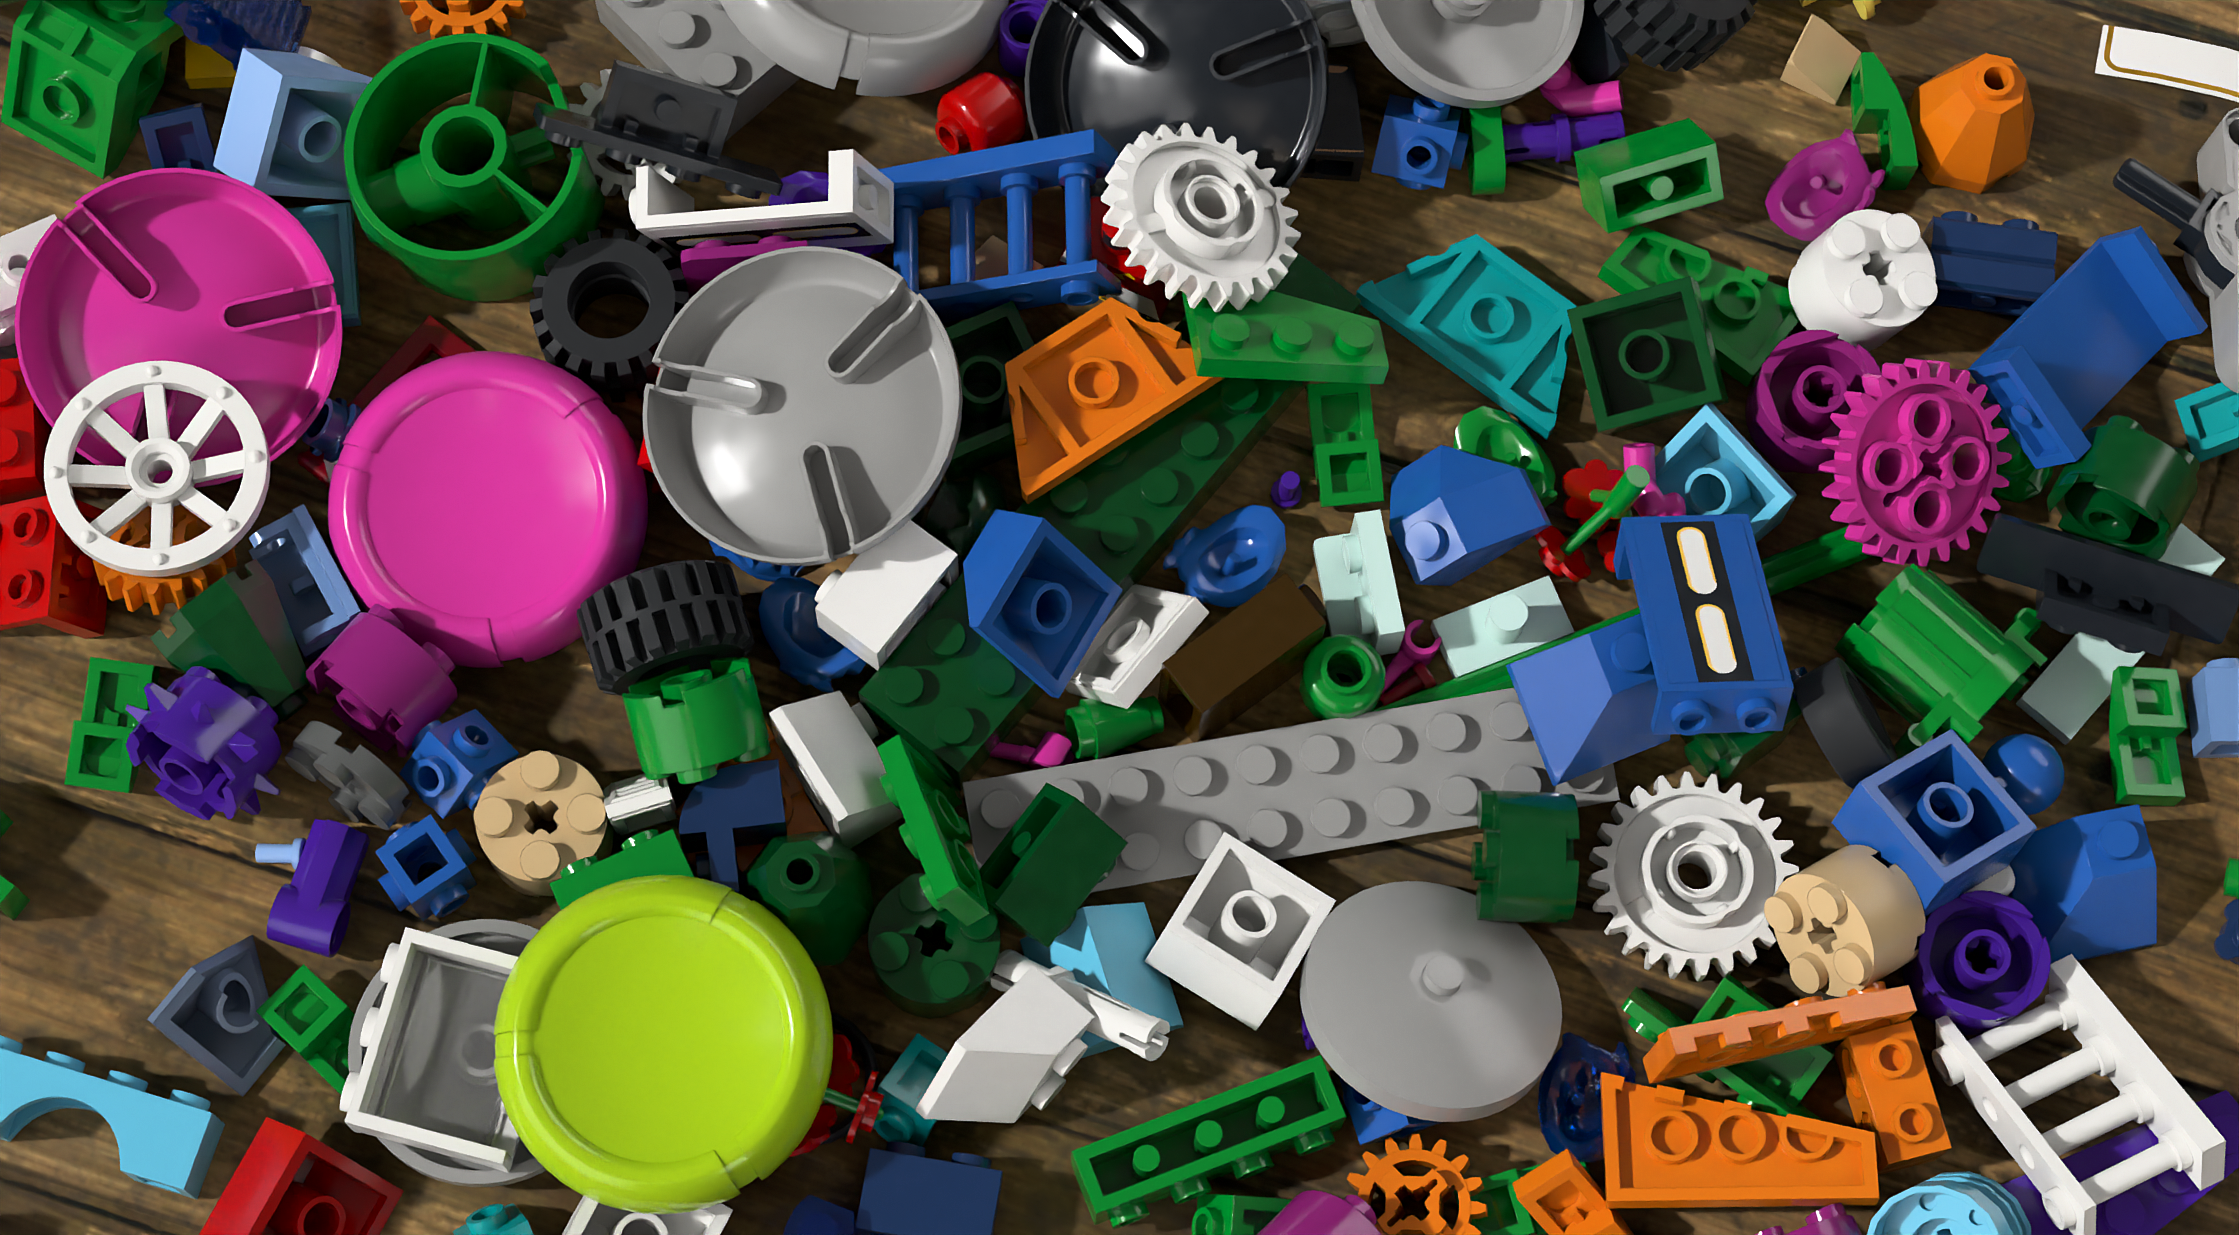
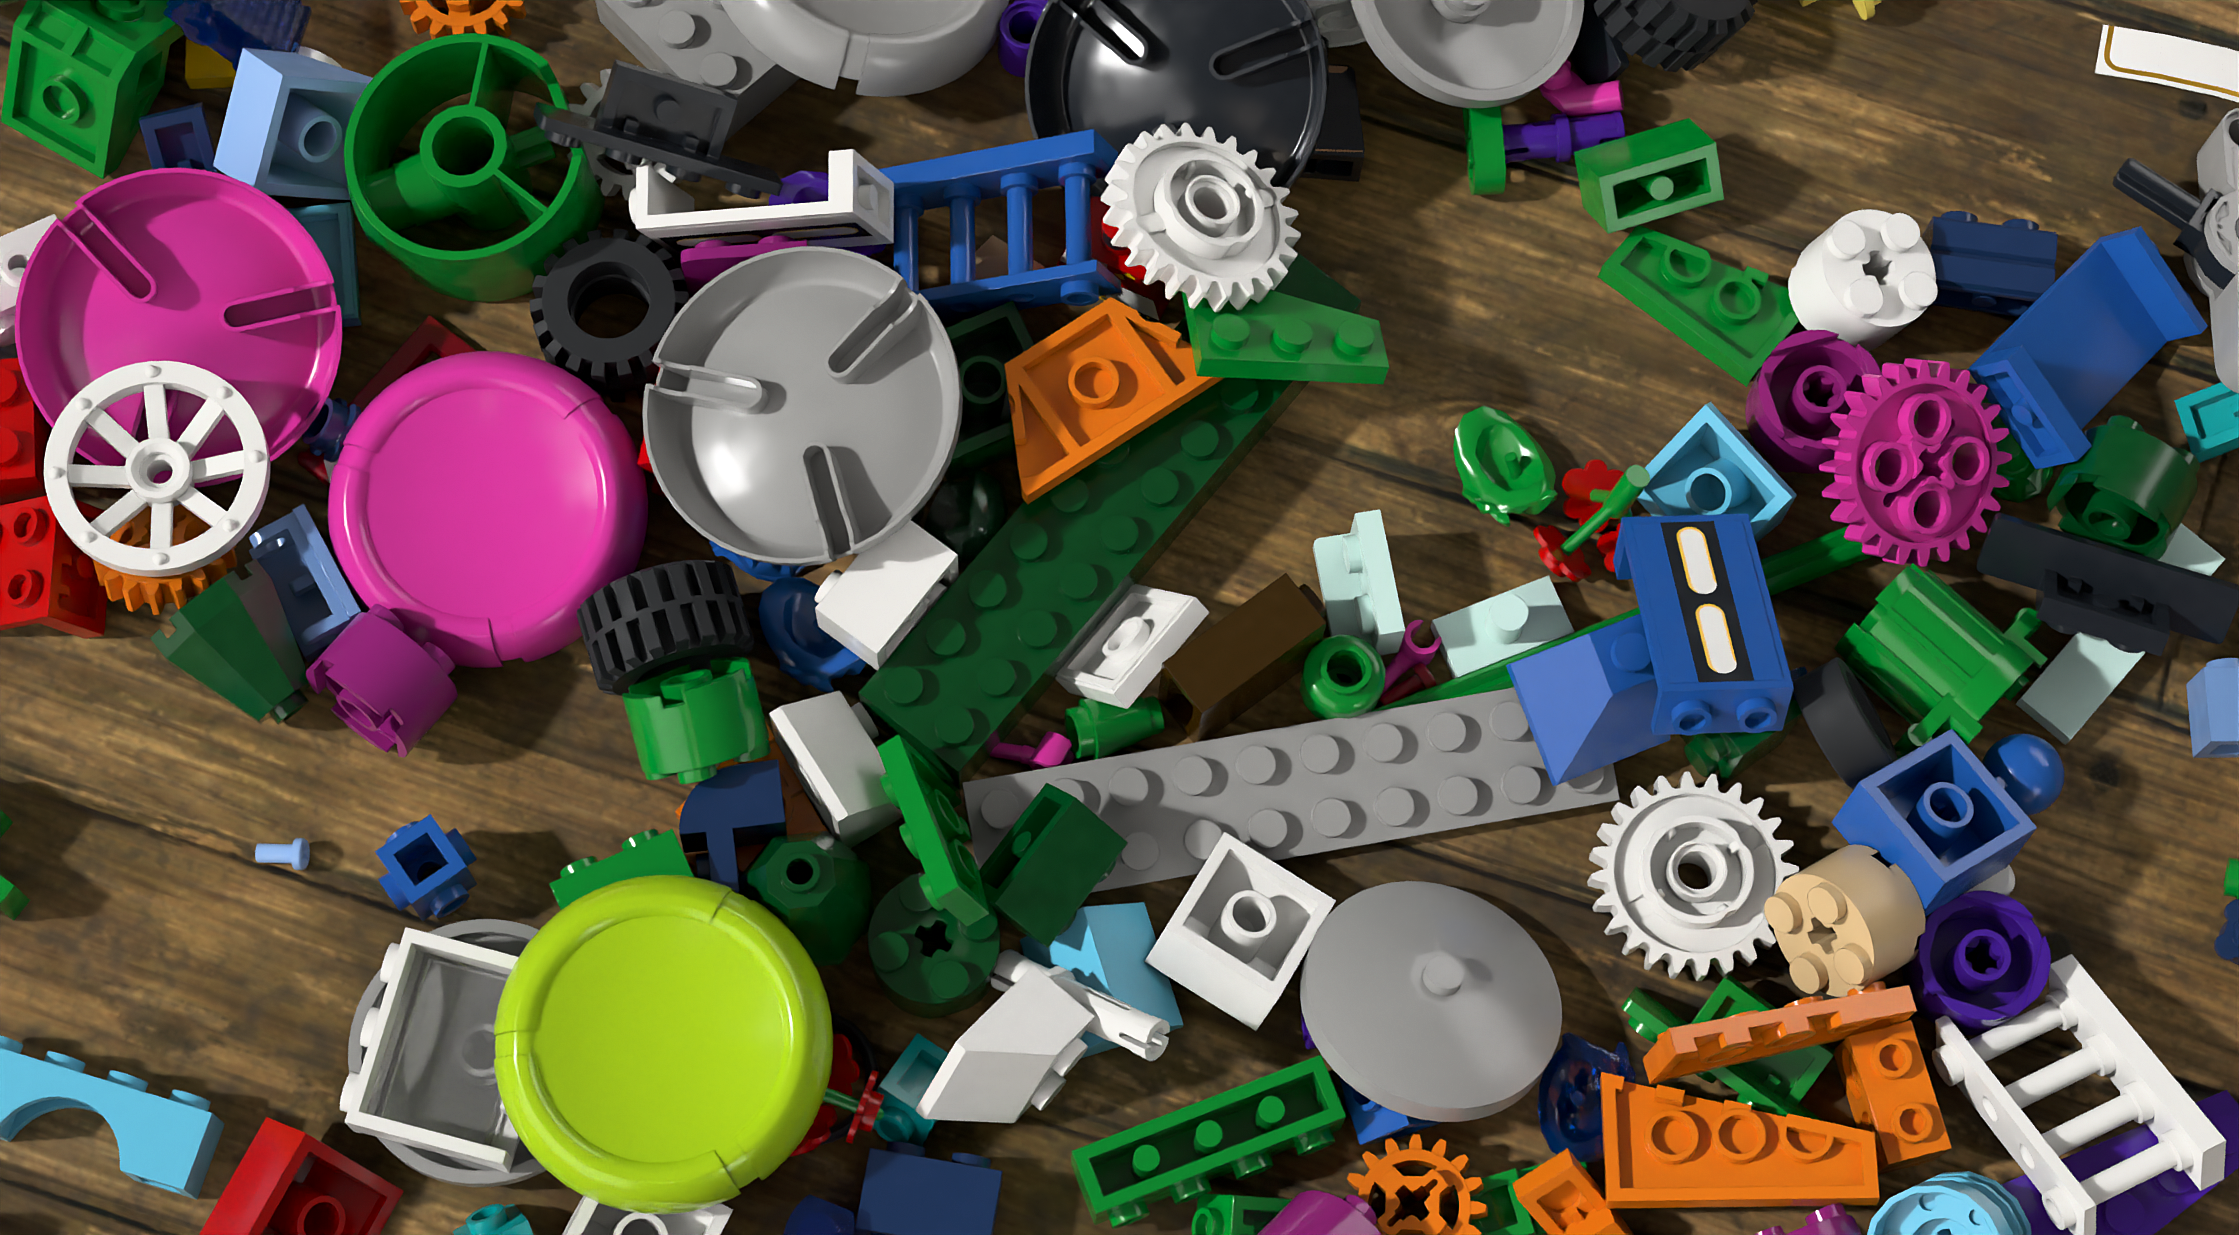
(99, 740): green slope -> none
(206, 744): dark purple brick -> none
(216, 1017): sand blue slope -> none
(312, 1024): green slope -> none
(315, 906): dark purple piece -> none
(357, 778): dark grey plate -> none
(456, 762): blue brick -> none
(534, 790): tan brick -> none
(638, 803): white slope -> none
(981, 114): red head -> none
(1035, 597): blue slope -> none
(1230, 557): blue hat -> none
(1286, 490): dark purple piece -> none
(1344, 444): green slope -> none
(1419, 142): blue brick -> none
(1460, 513): blue slope -> none
(1484, 324): teal wing -> none
(1526, 856): dark green brick -> none
(1647, 355): dark green brick -> none
(1651, 500): dark pink arm -> none
(1821, 61): tan slope -> none
(1822, 187): magenta hat -> none
(1881, 111): green slope -> none
(1972, 123): orange cone -> none
(2090, 884): blue slope -> none
(2143, 727): green slope -> none

